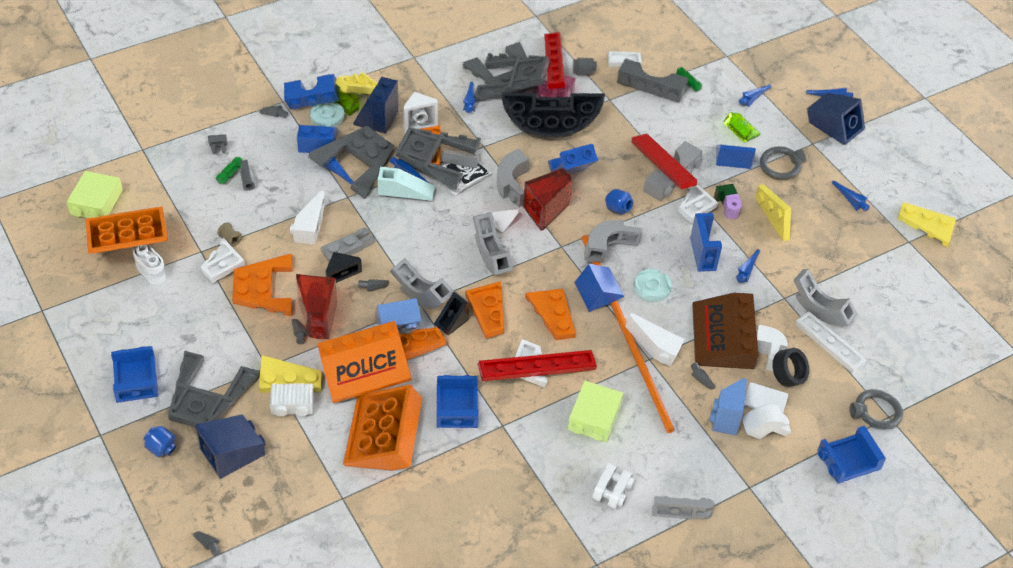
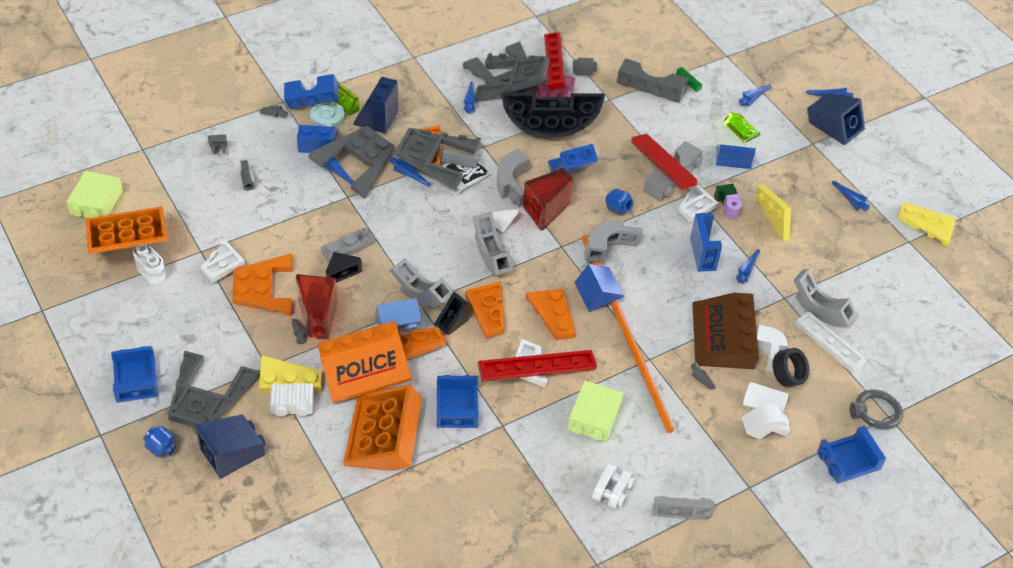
(208, 542): dark grey bar -> none
(227, 232): dark tan bush -> none
(229, 170): green axle -> none
(308, 221): white slope -> none
(357, 84): light yellow wing -> none
(372, 284): dark grey bar -> none
(402, 184): light aqua slope -> none
(420, 112): white slope -> none
(616, 59): white tile -> none
(652, 285): light aqua tile -> none
(656, 341): white slope -> none
(729, 408): medium blue slope -> none
(797, 158): dark grey piece -> none

